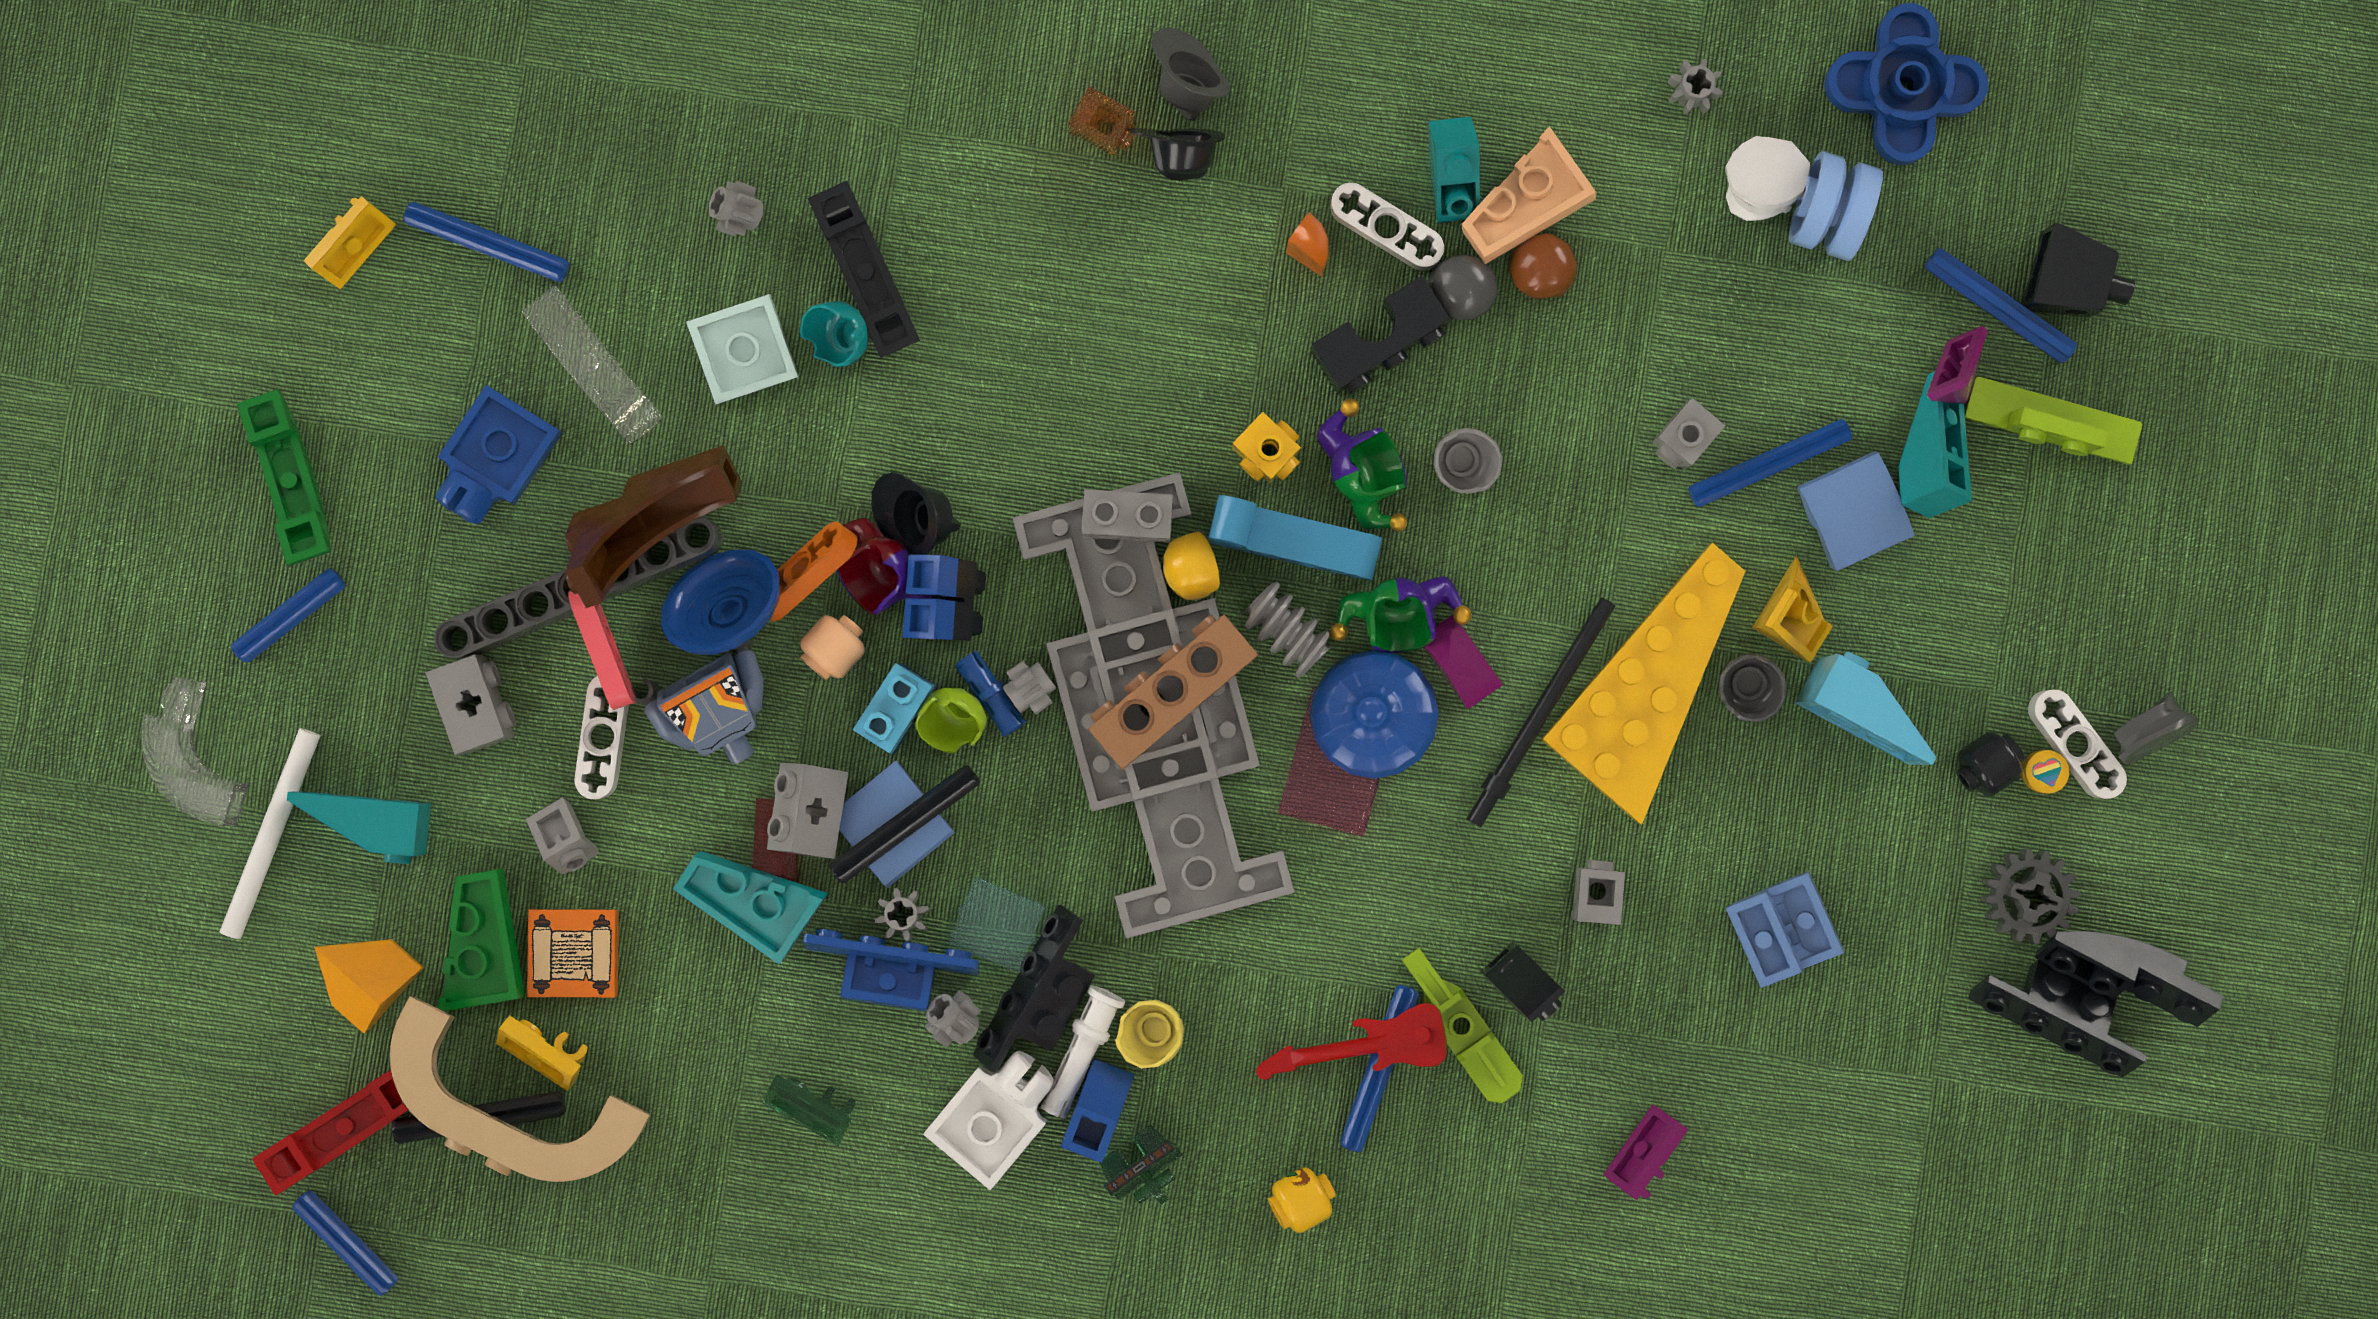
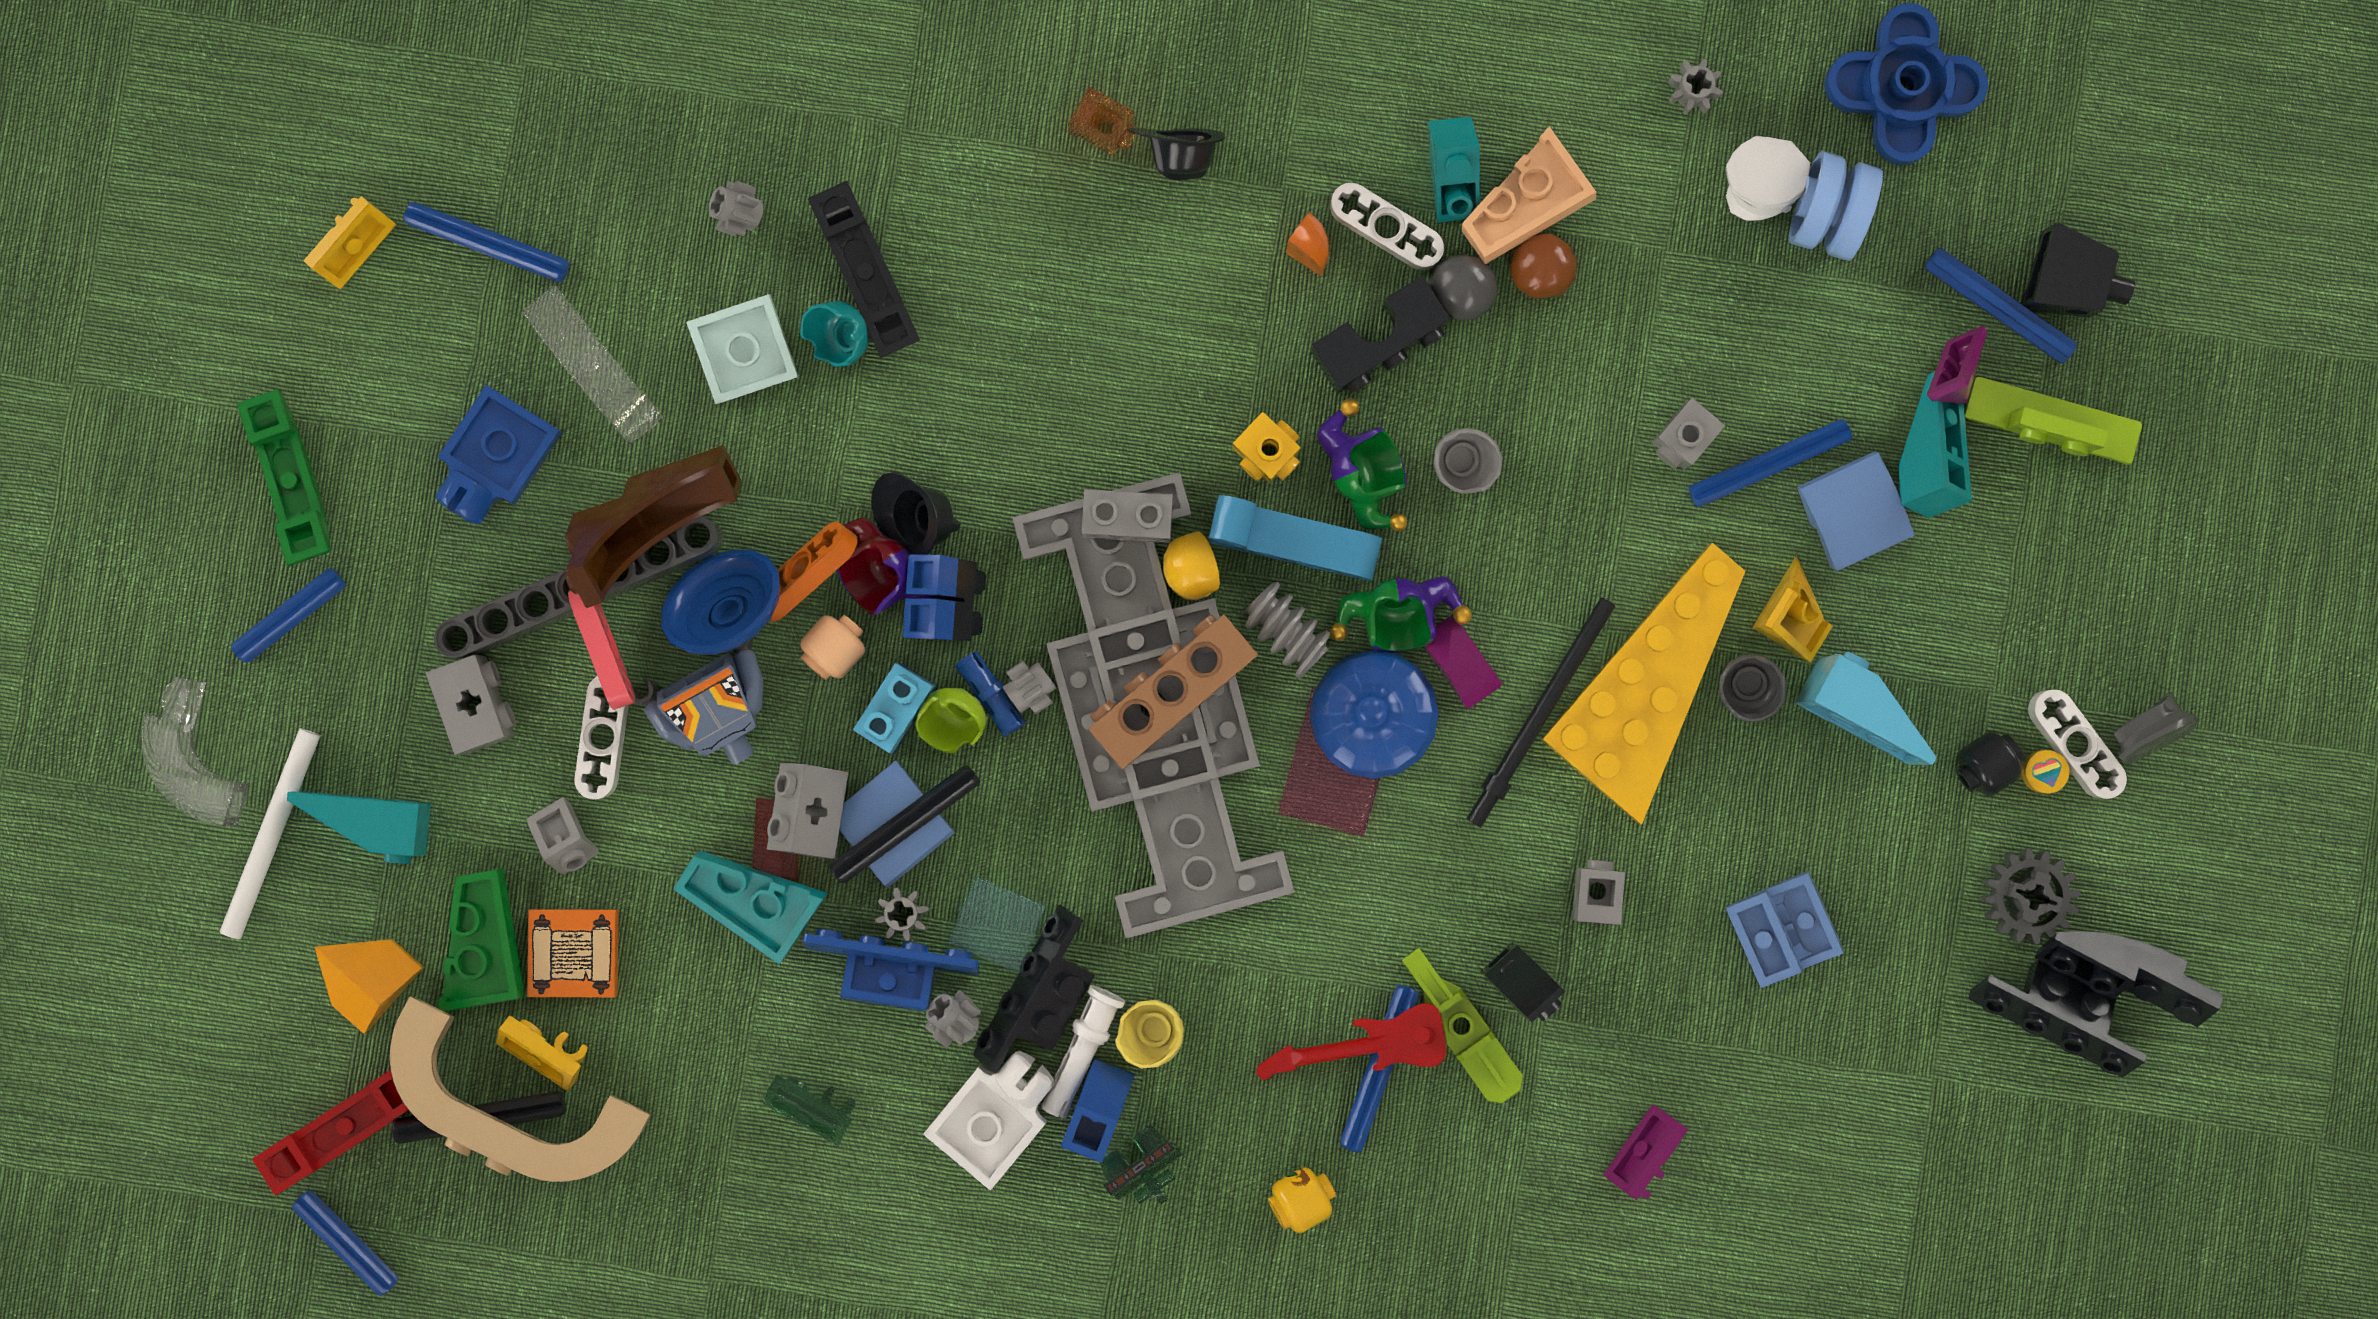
(1188, 72): dark grey piece -> none

